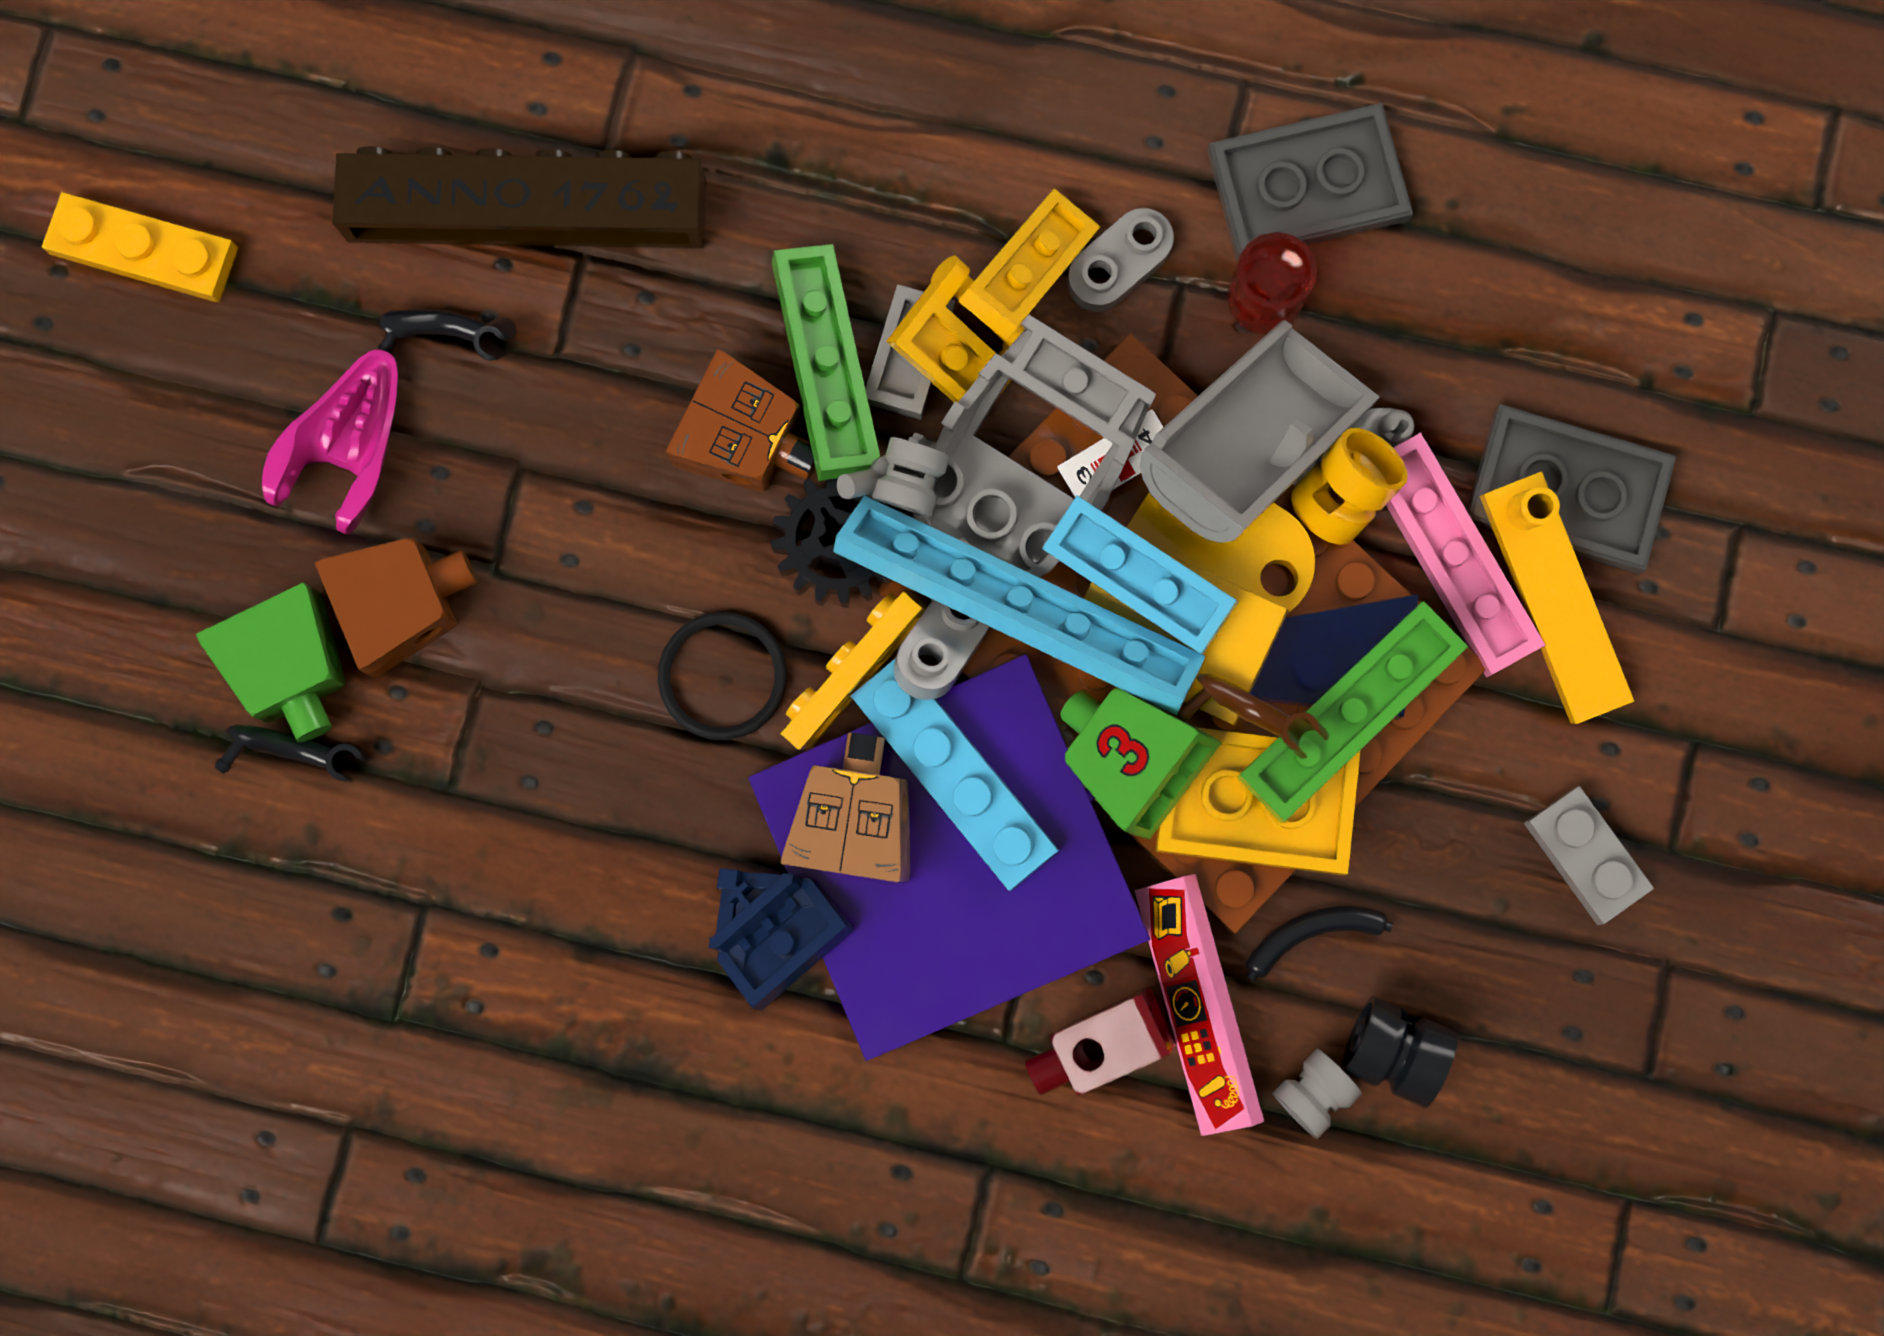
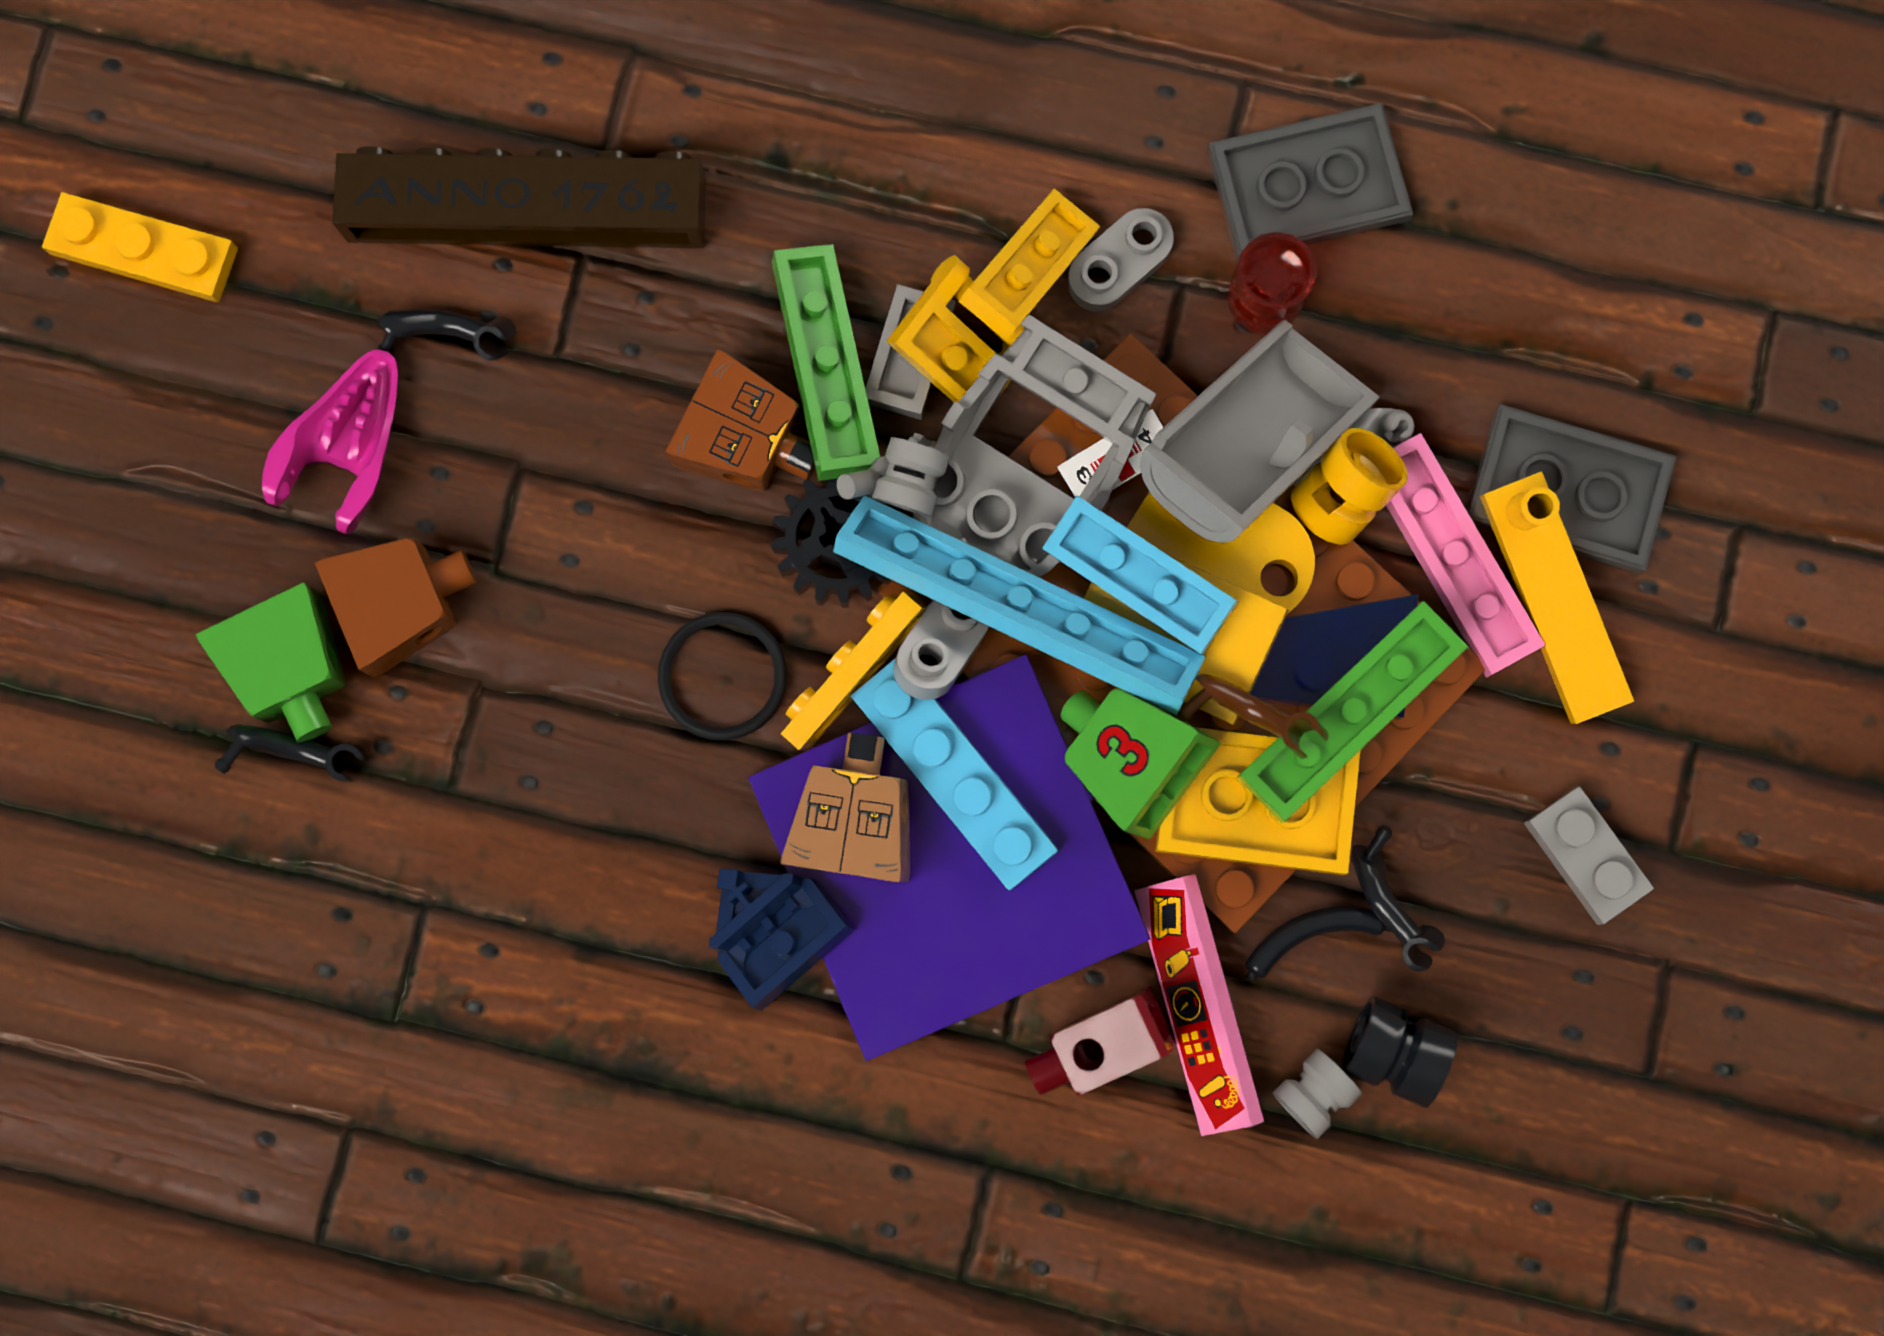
(1372, 879): none -> black piece

